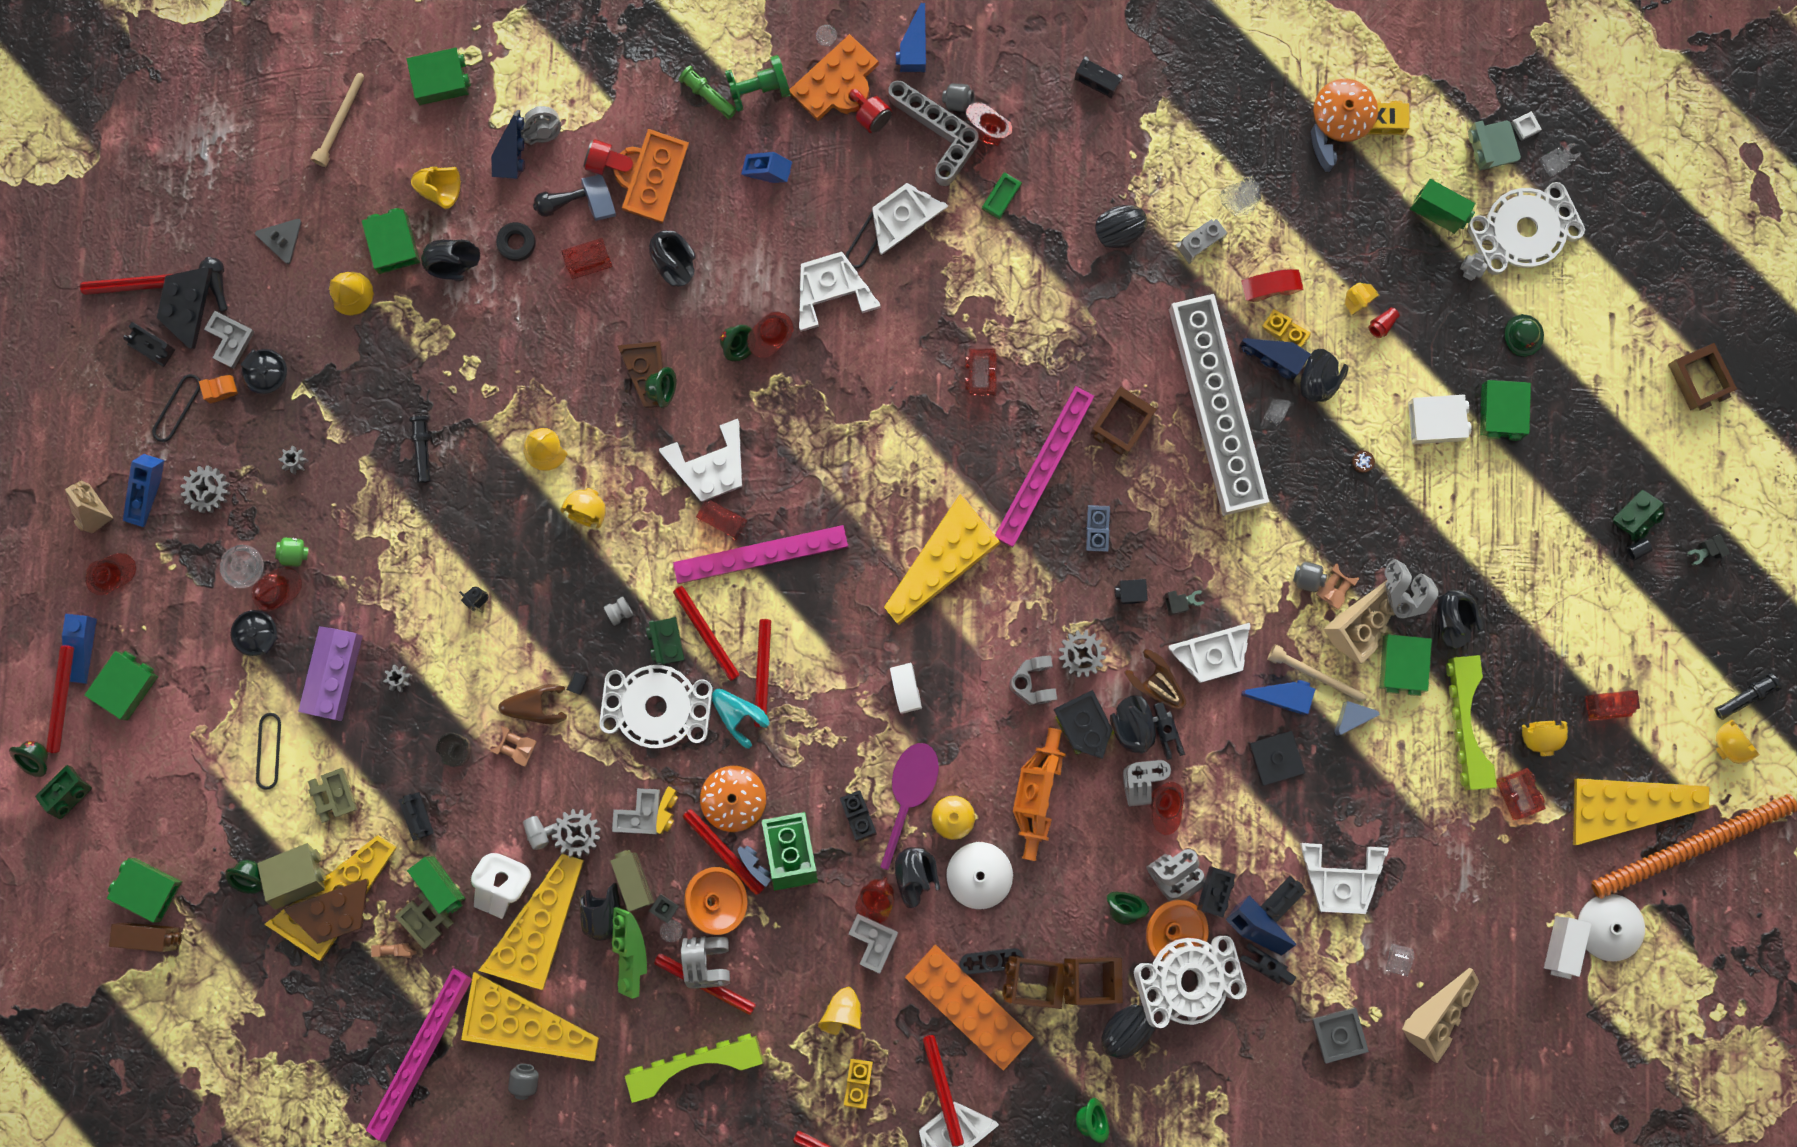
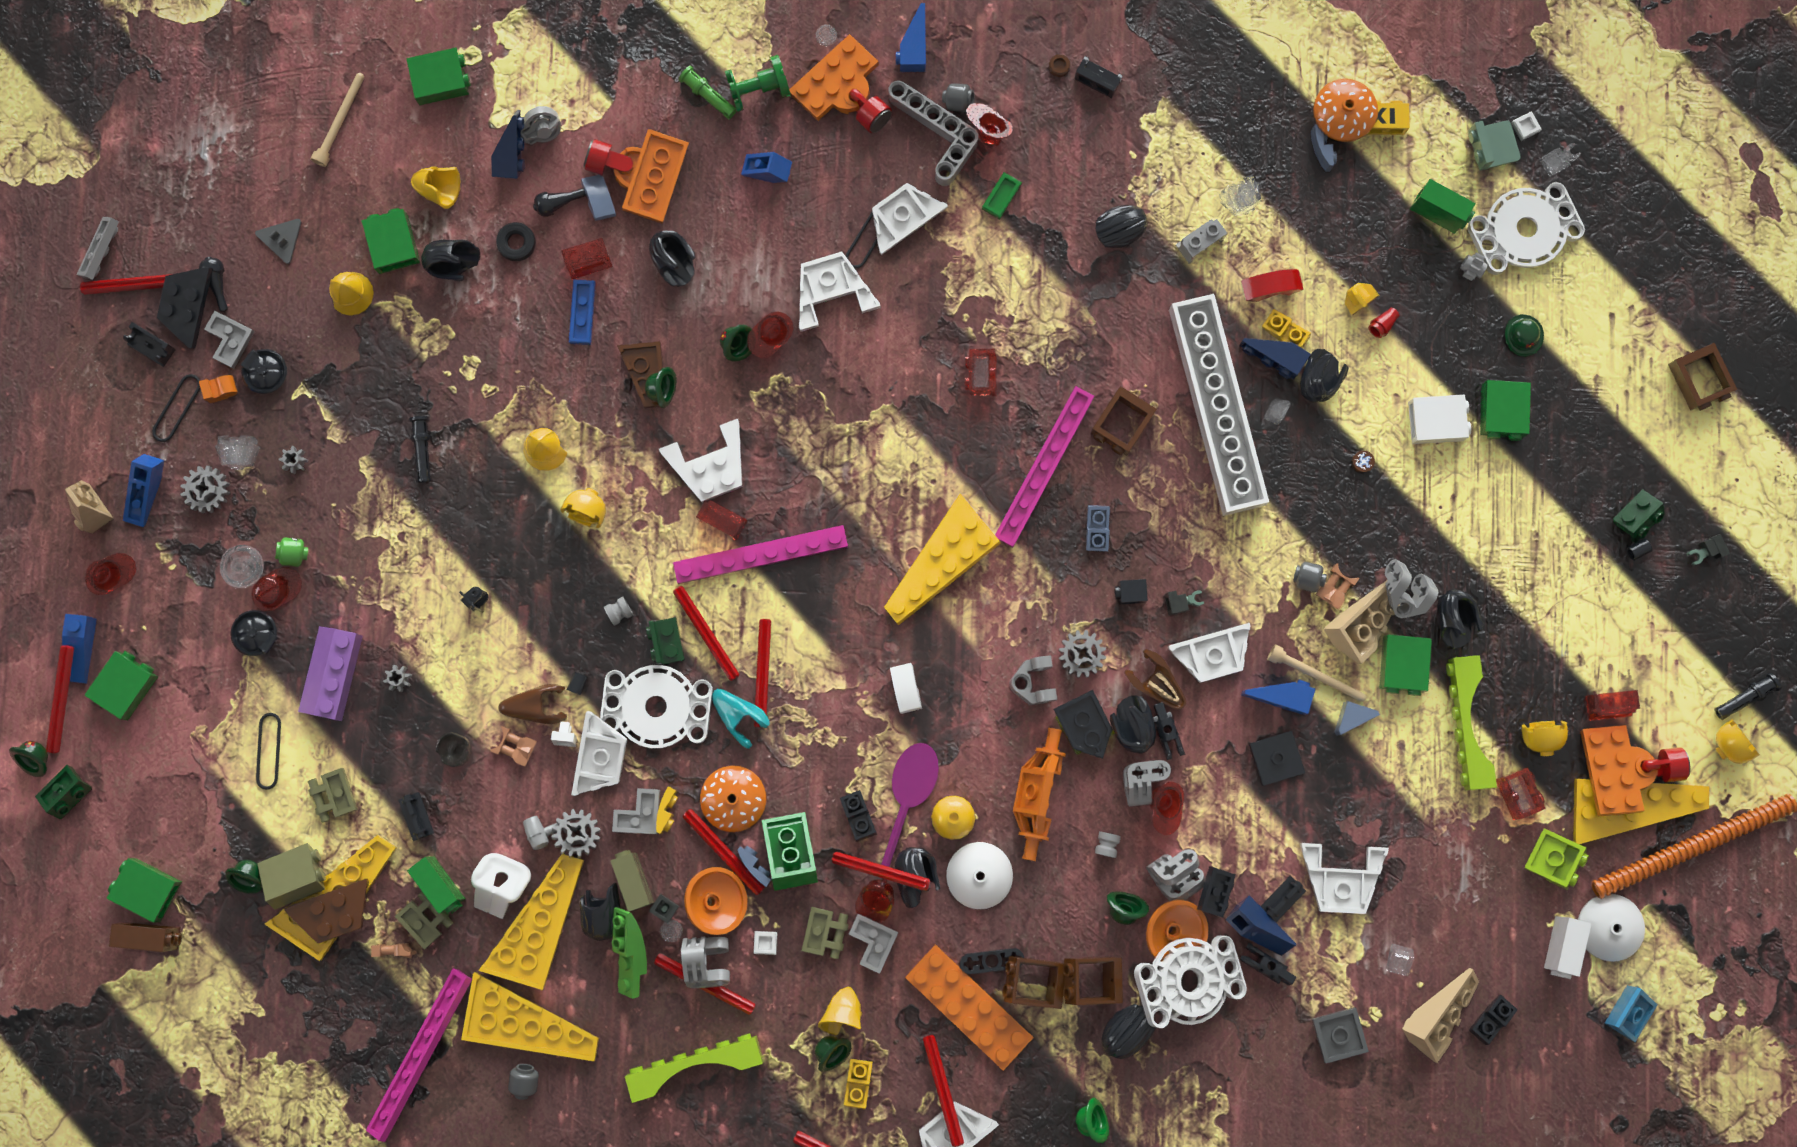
(98, 248): none -> light grey plate
(237, 451): none -> clear cone
(564, 736): none -> white tile
(582, 312): none -> blue tile
(599, 756): none -> white wing
(765, 942): none -> white tile
(818, 929): none -> olive plate
(832, 1052): none -> dark green hat
(881, 871): none -> red axle
(1059, 65): none -> reddish brown tile
(1107, 844): none -> light grey wheel
(1493, 1019): none -> black slope
(1557, 859): none -> lime plate
(1622, 771): none -> orange plate
(1631, 1012): none -> dark azure slope

